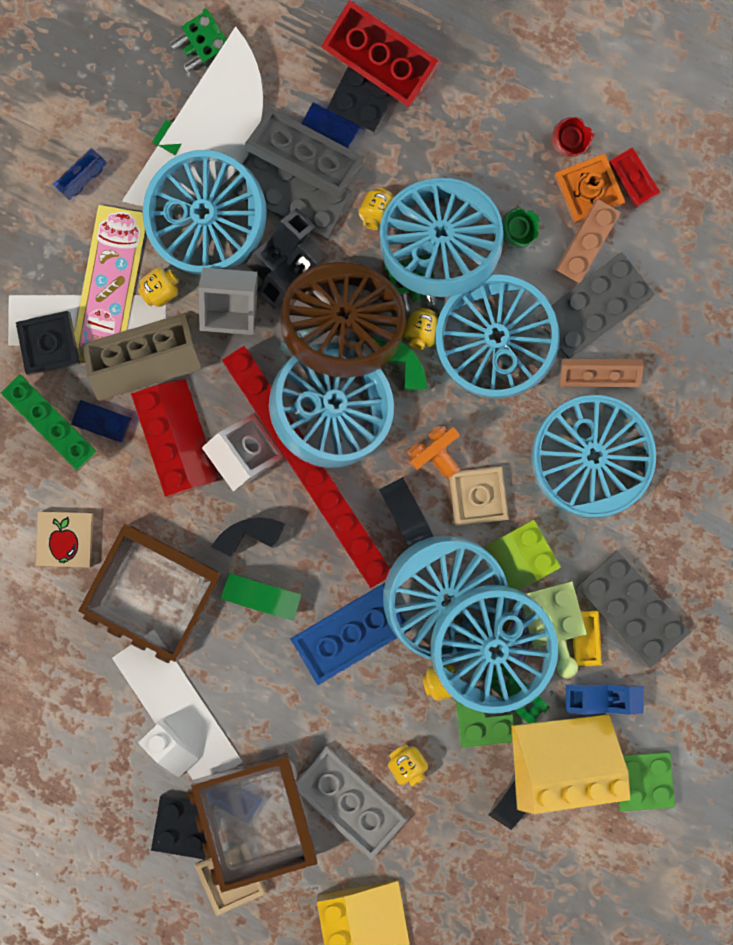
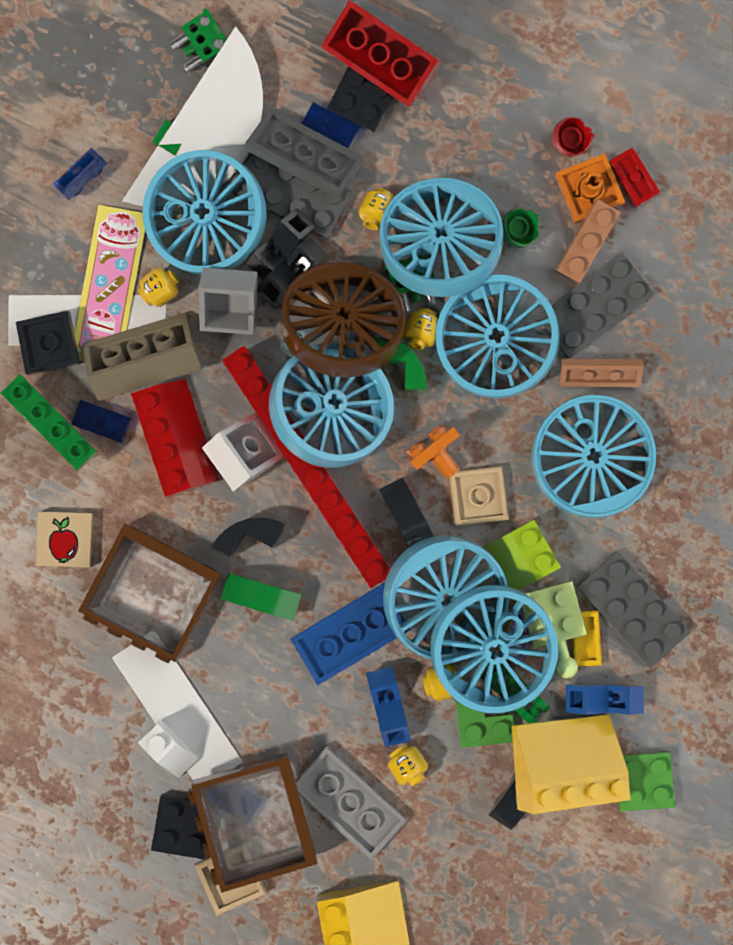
(388, 706): none -> blue brick

